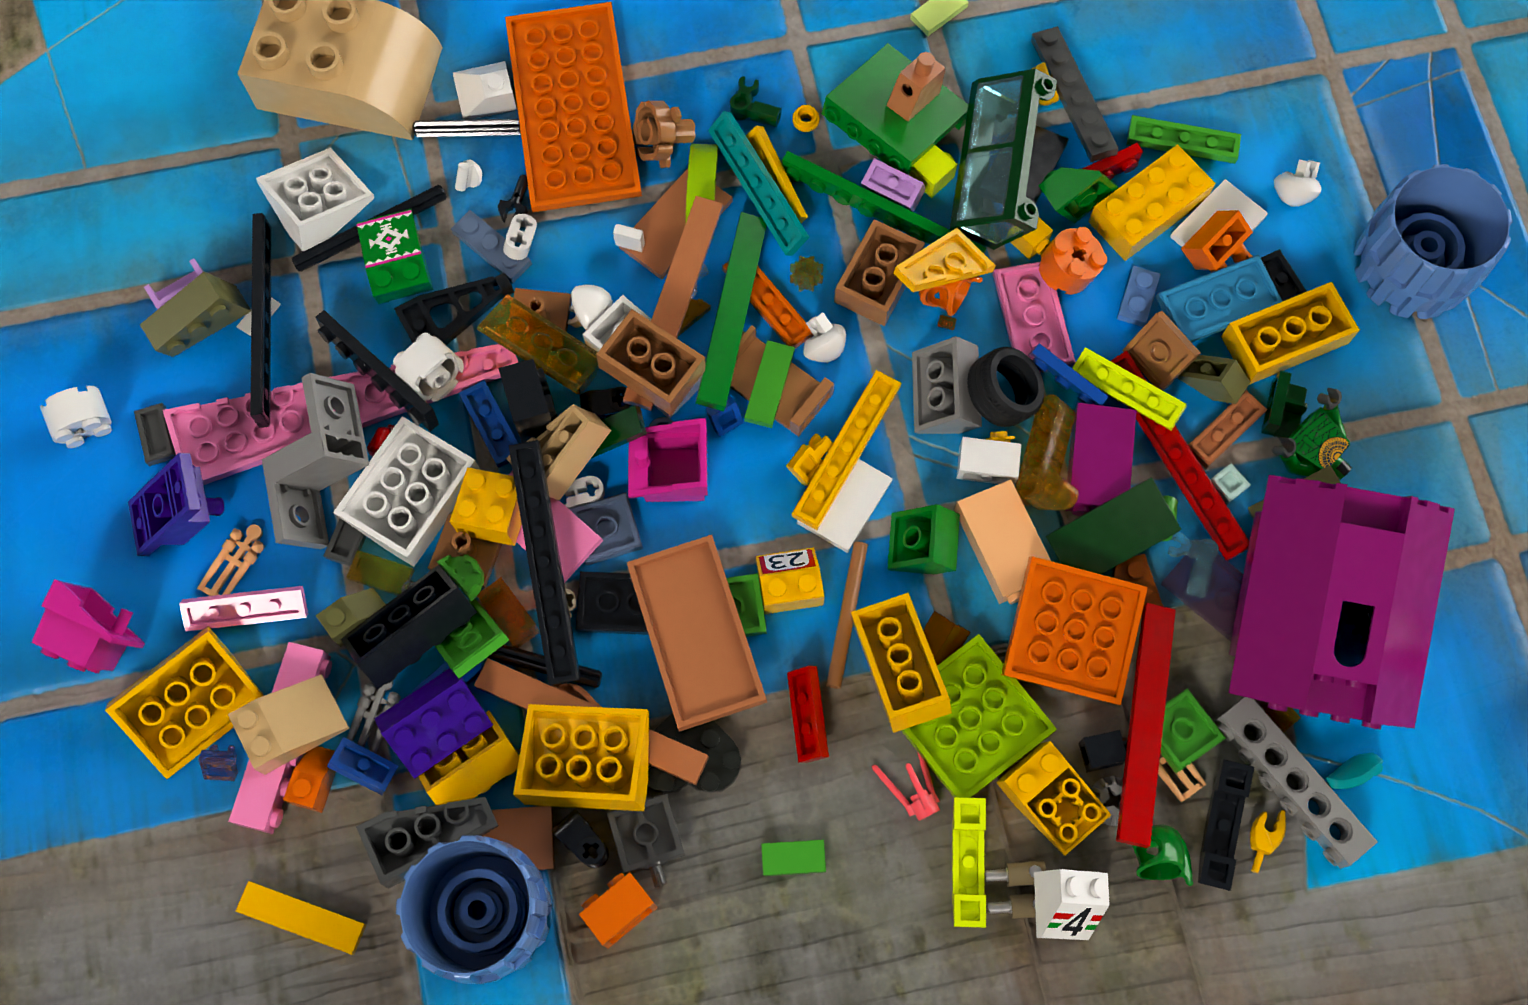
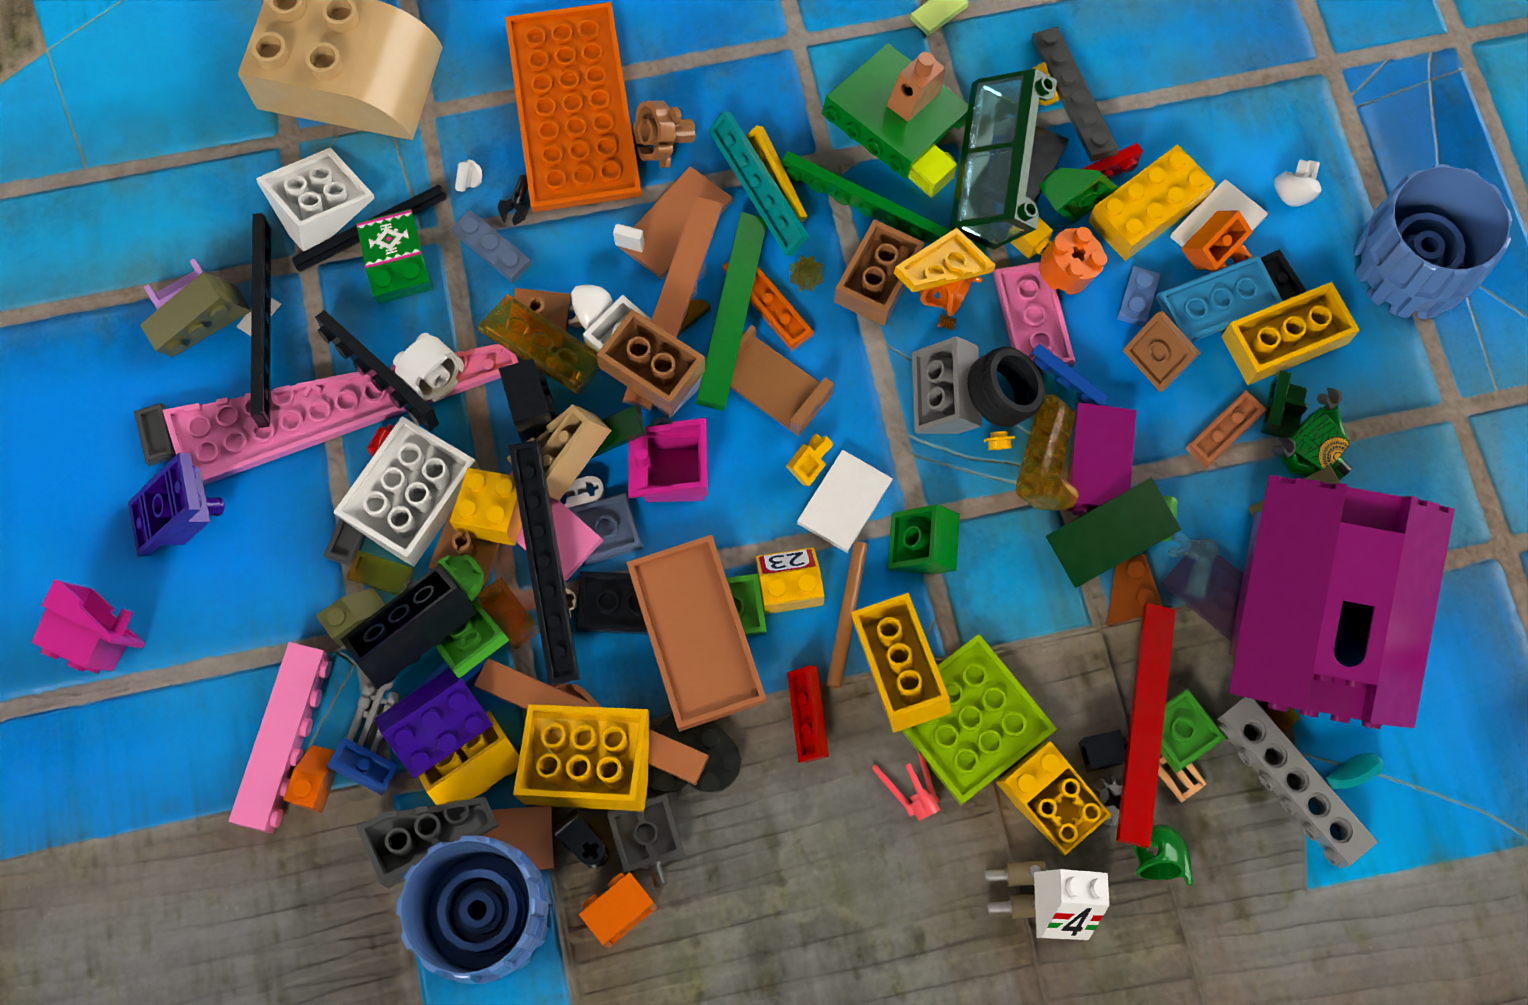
(76, 415): white brick -> none
(184, 702): yellow slope -> none
(219, 764): clear purple tile -> none
(243, 608): plate -> none
(253, 533): light nougat piece -> none
(288, 723): tan slope -> none
(301, 918): yellow tile -> none
(315, 462): light grey bracket -> none
(416, 312): black plate -> none
(477, 127): axle -> none
(484, 91): white slope -> none
(489, 421): blue plate -> none
(516, 235): white beam -> none
(537, 663): black axle -> none
(604, 402): black piece -> none
(701, 173): lime slope -> none
(727, 420): blue tile -> none
(743, 107): dark green bar -> none
(769, 384): bright green tile -> none
(793, 857): bright green tile -> none
(802, 112): yellow plate -> none
(827, 340): white piece -> none
(846, 450): yellow tile -> none
(893, 185): lavender panel -> none
(944, 636): reddish brown brick -> none
(968, 862): neon yellow slope -> none
(988, 460): white panel -> none
(1001, 537): light nougat brick -> none
(1074, 630): orange plate -> none
(1129, 389): neon yellow plate -> none
(1191, 478): red tile -> none
(1192, 139): bright green plate -> none
(1216, 378): olive slope -> none
(1223, 824): black slope -> none
(1230, 483): light aqua tile -> none
(1265, 841): yellow hand -> none

